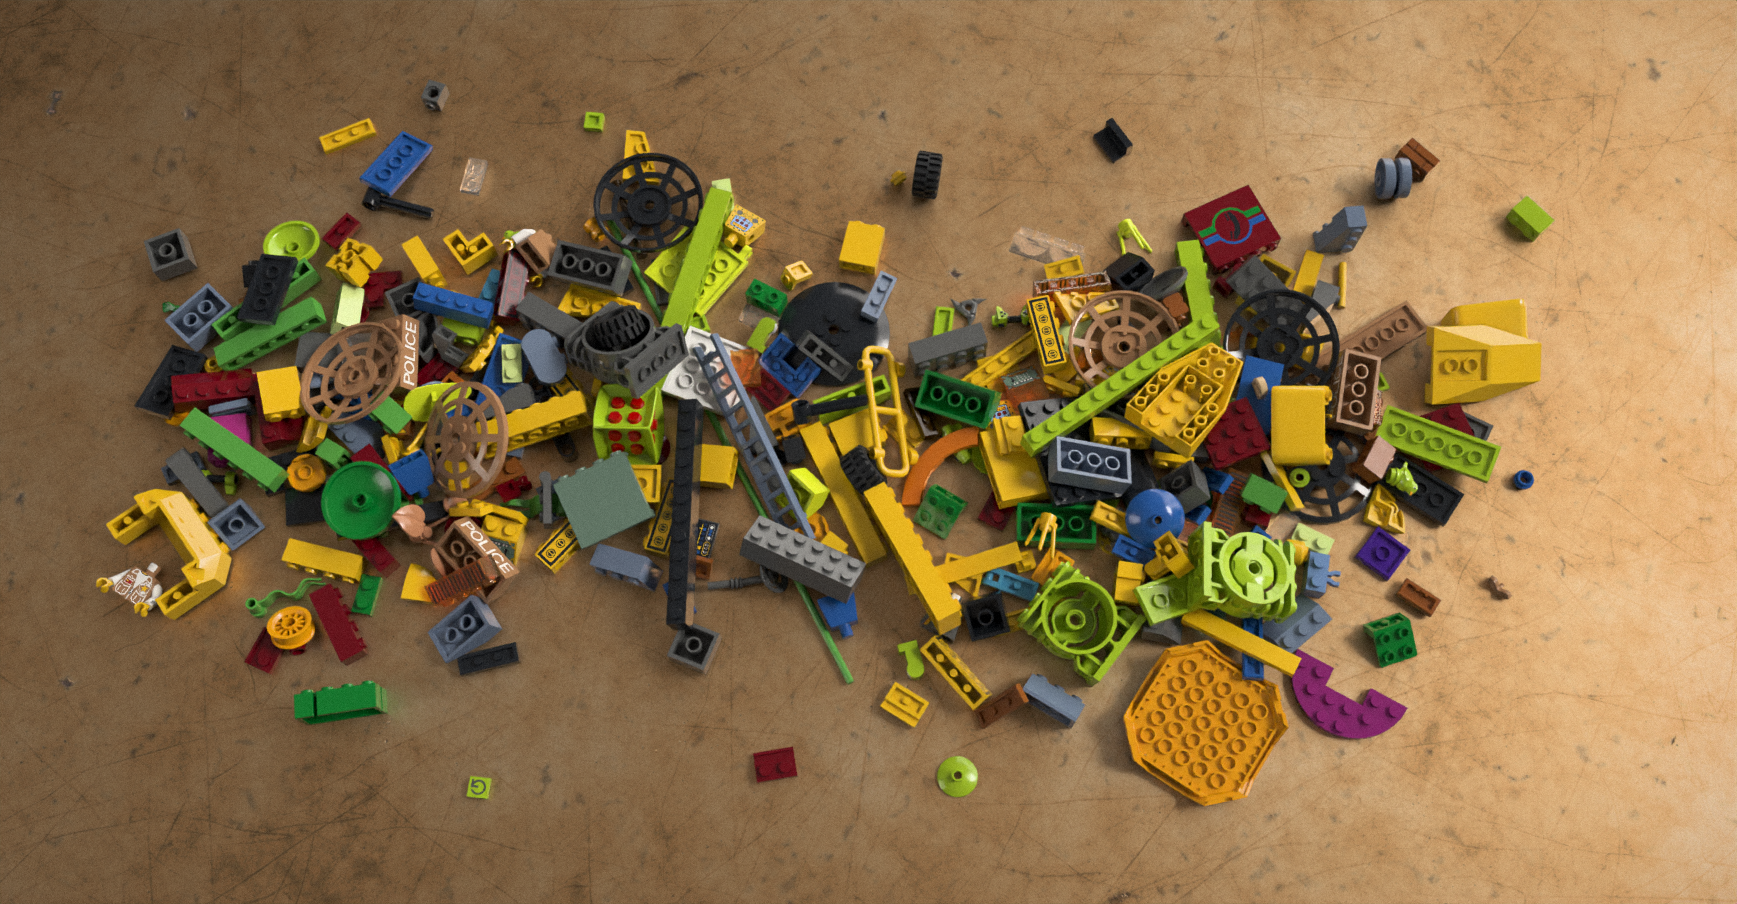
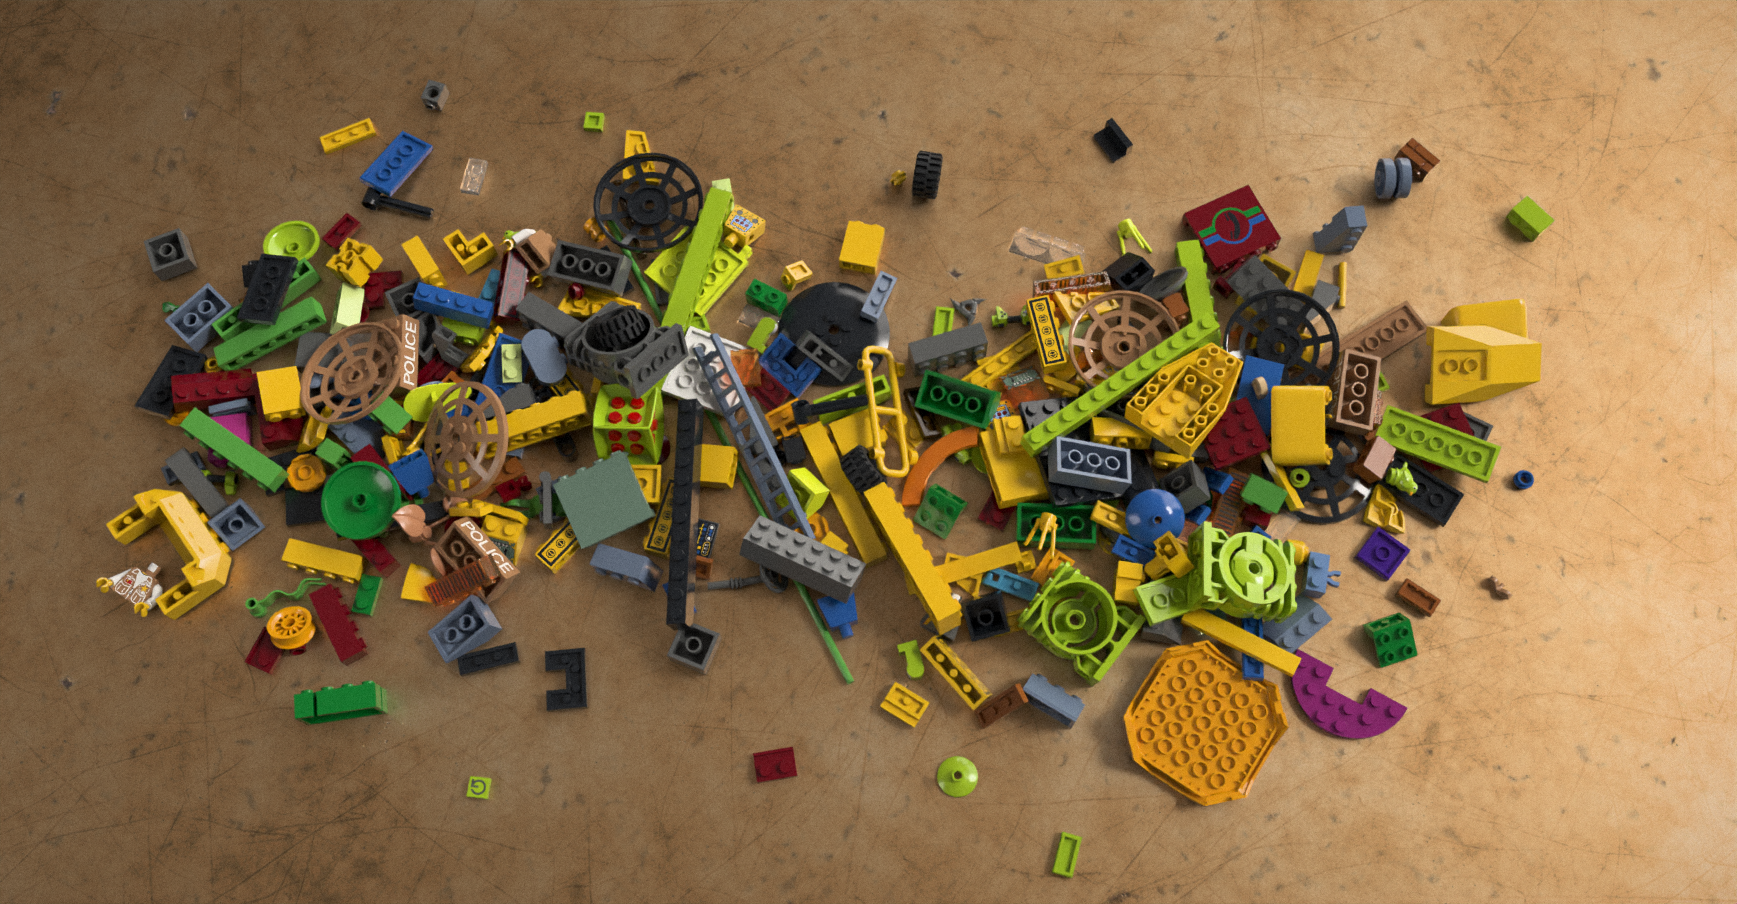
(576, 291): none -> dark red plate
(576, 691): none -> black plate
(1066, 855): none -> lime tile
(1313, 539): yellowish green plate -> none

